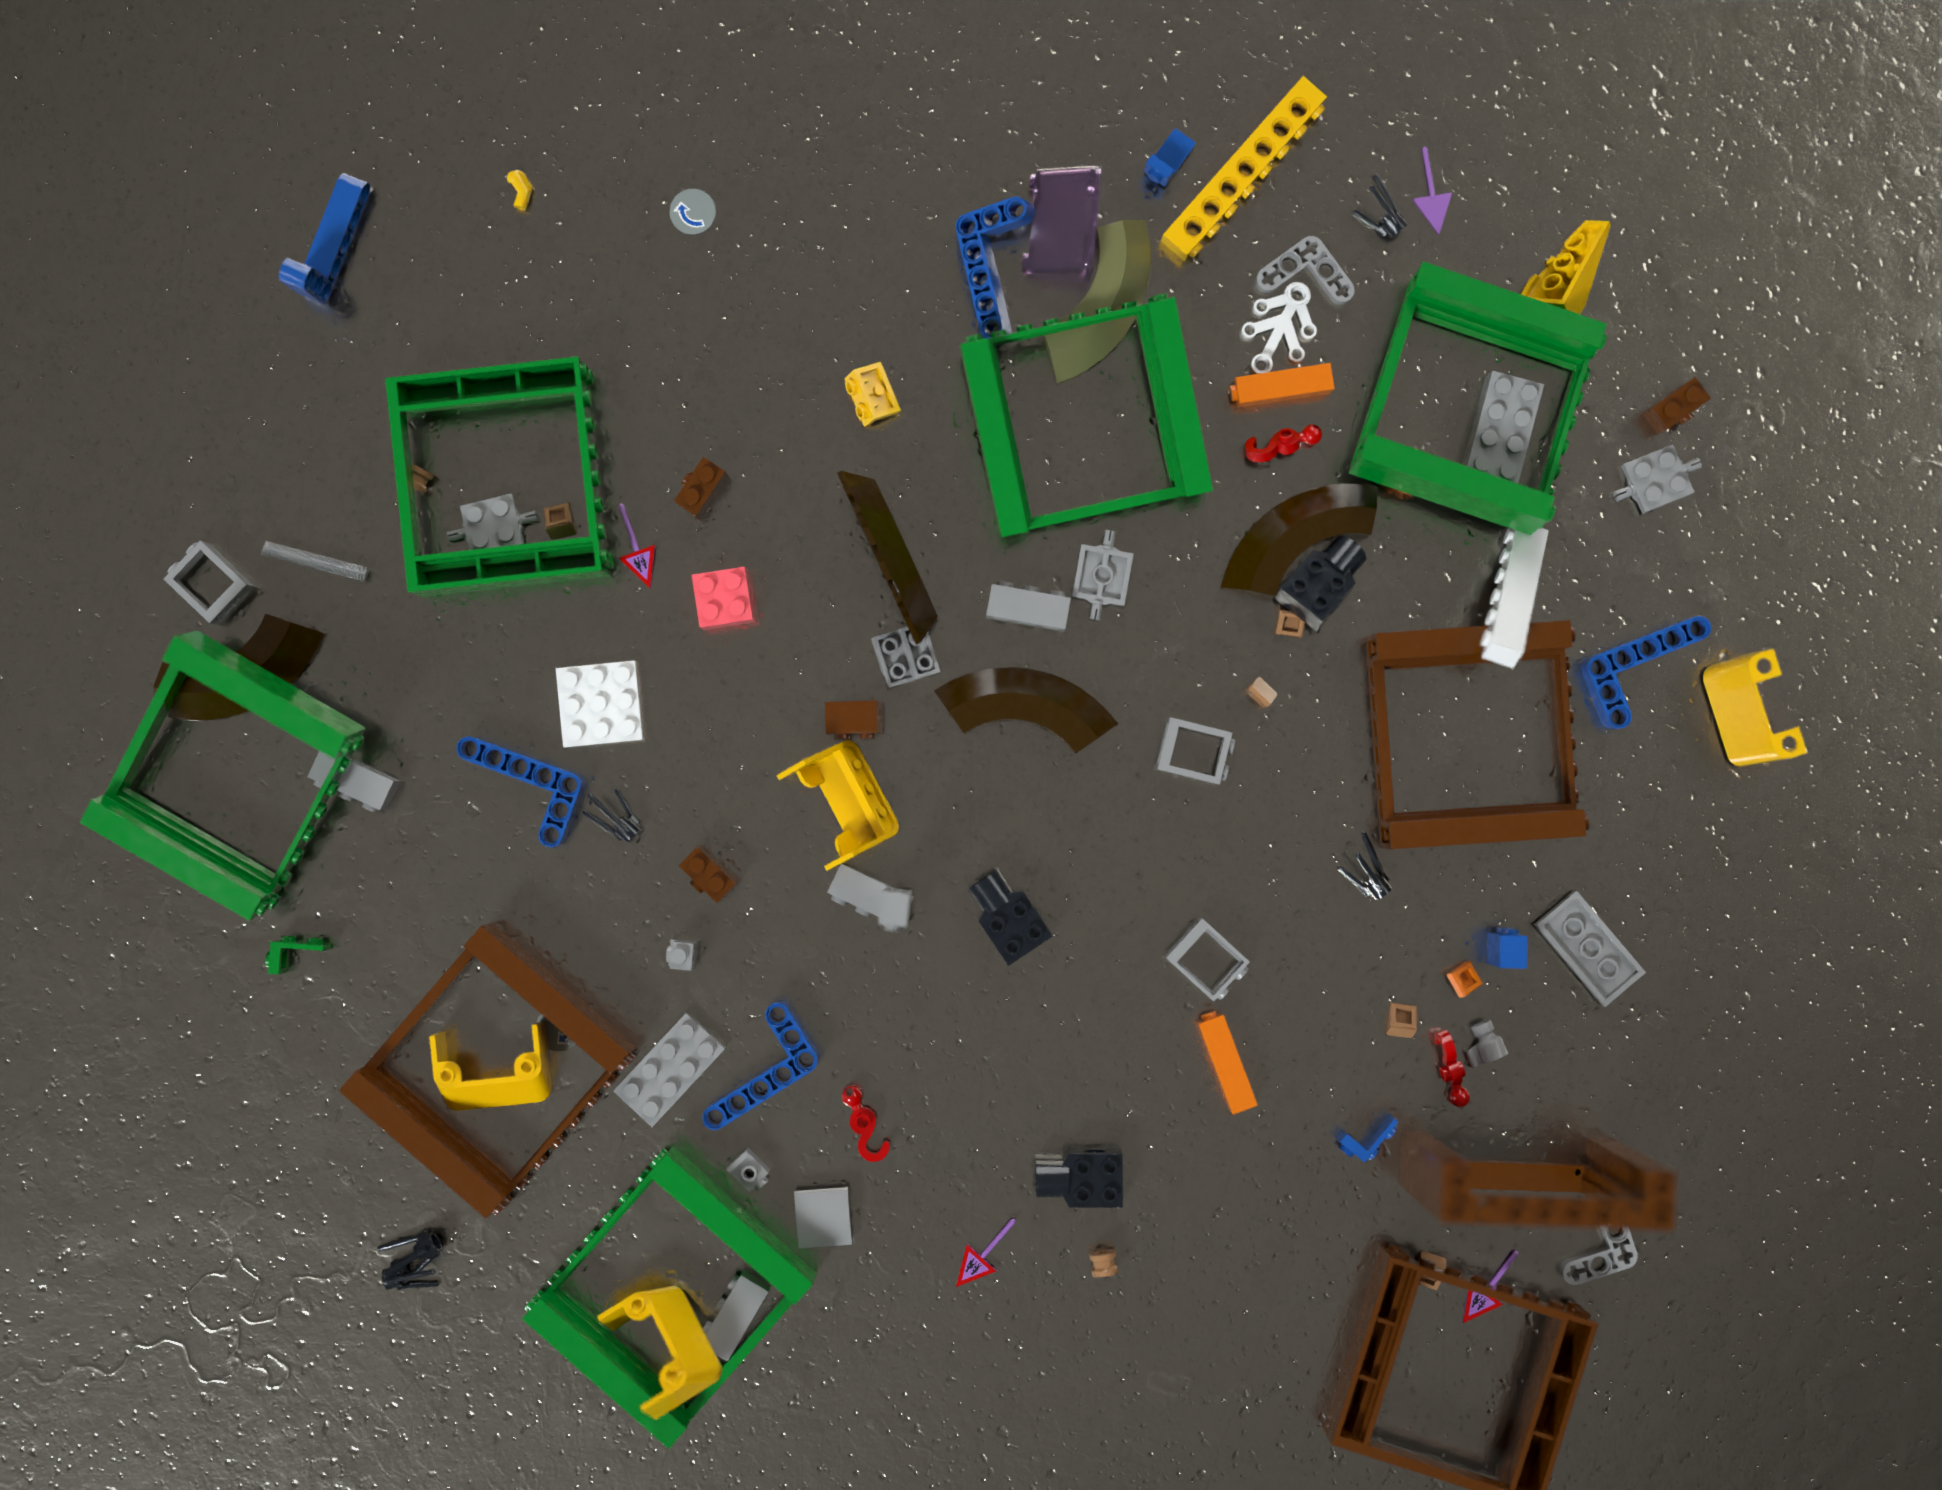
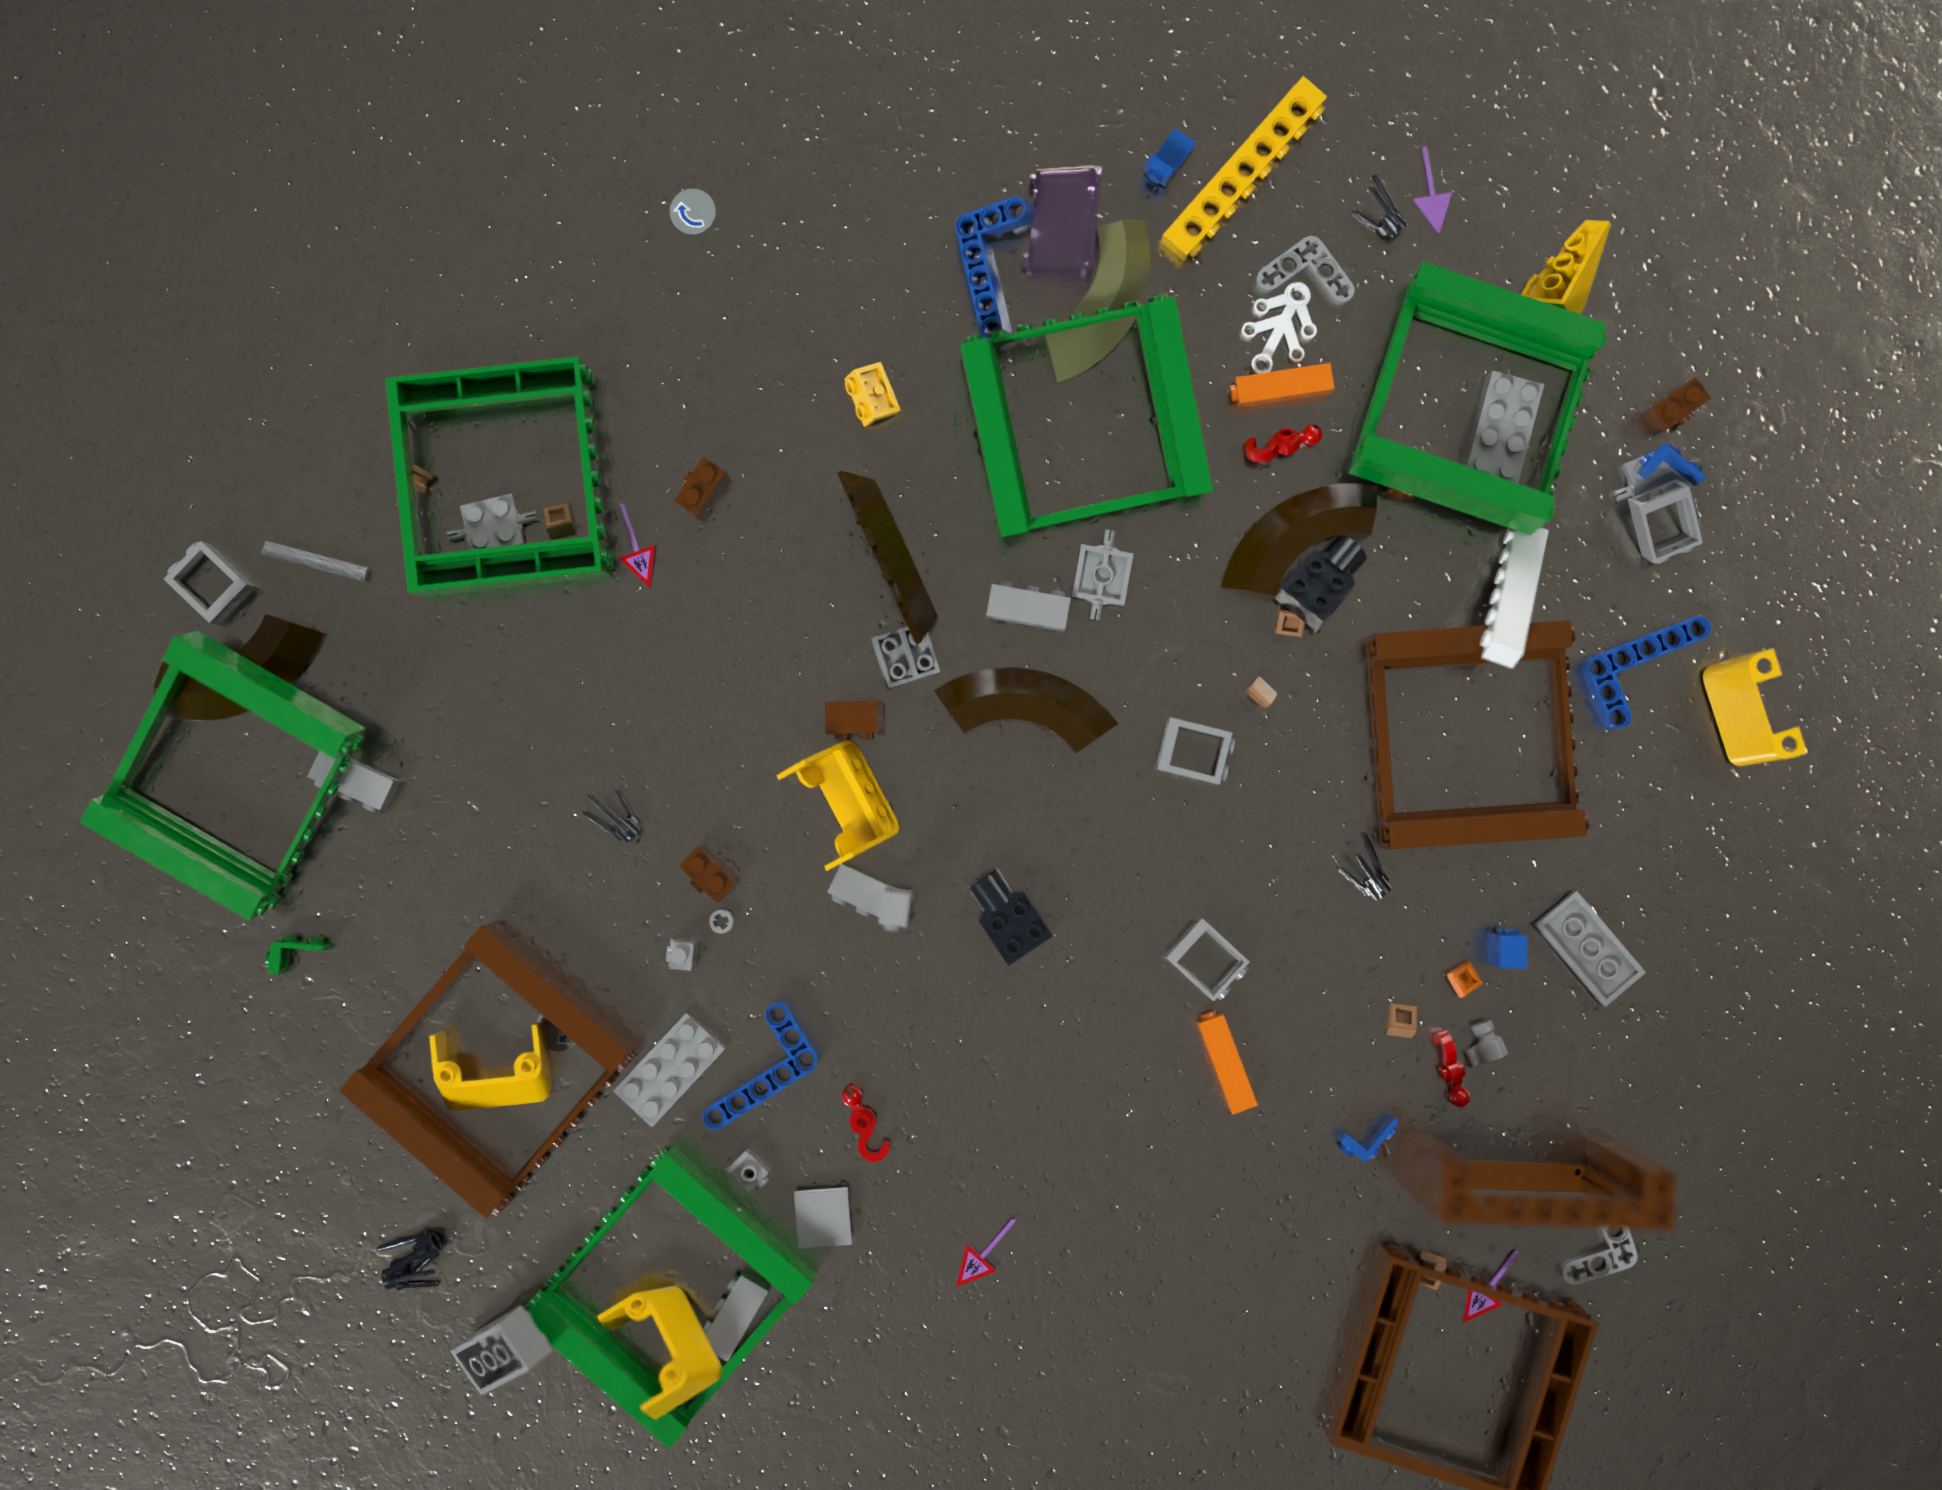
(330, 245): blue beam -> none
(501, 1350): none -> light grey brick
(522, 186): yellow arm -> none
(532, 776): blue beam -> none
(599, 704): white plate -> none
(719, 929): none -> light grey bush
(723, 598): coral brick -> none
(1083, 1178): black brick -> none
(1103, 1263): medium nougat wheel -> none
(1655, 499): none -> light grey window
(1673, 458): none -> blue bracket

